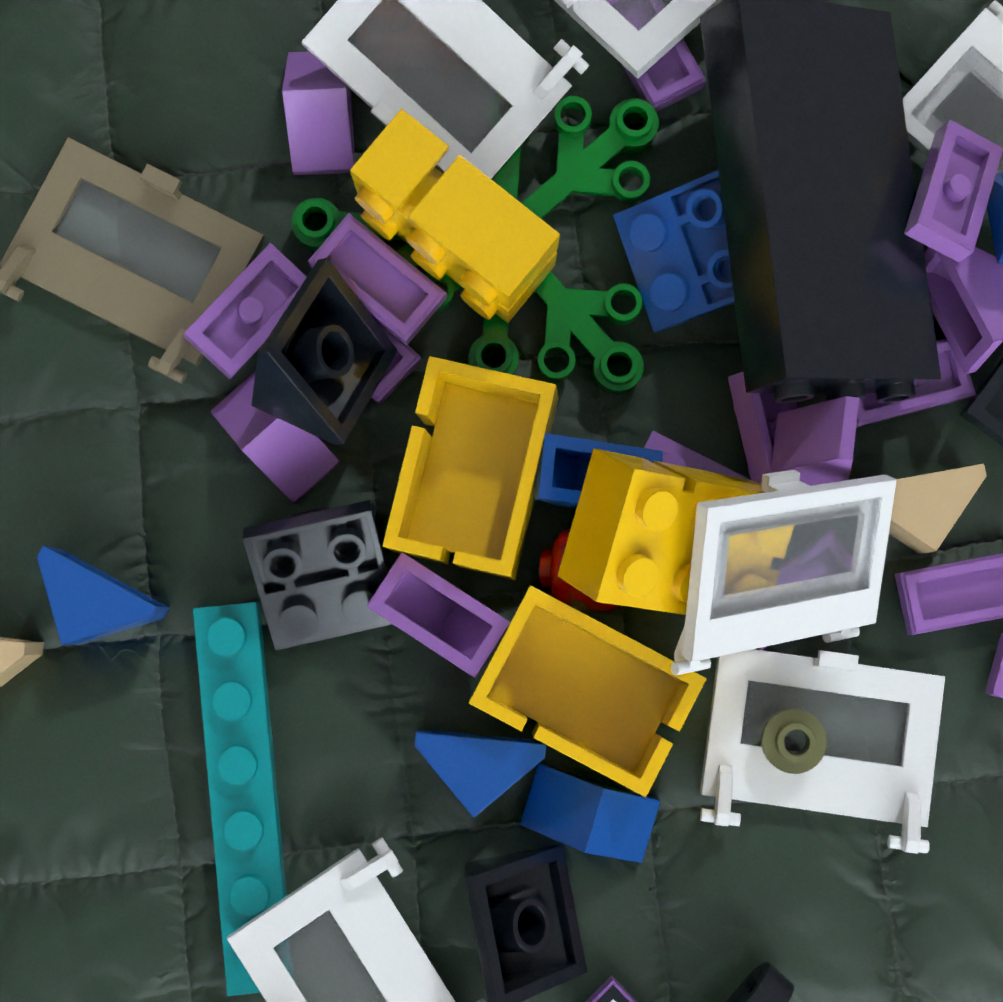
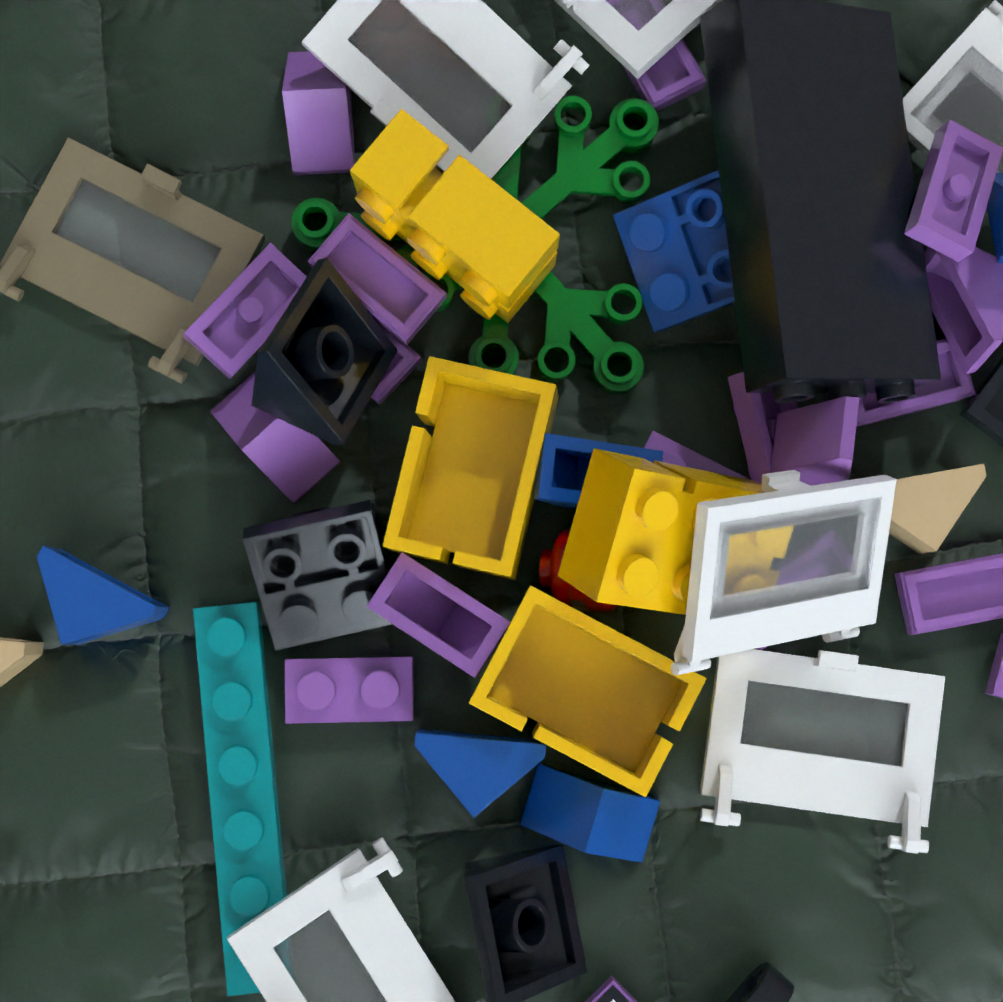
(349, 690): none -> medium lavender plate
(773, 740): olive plate -> none

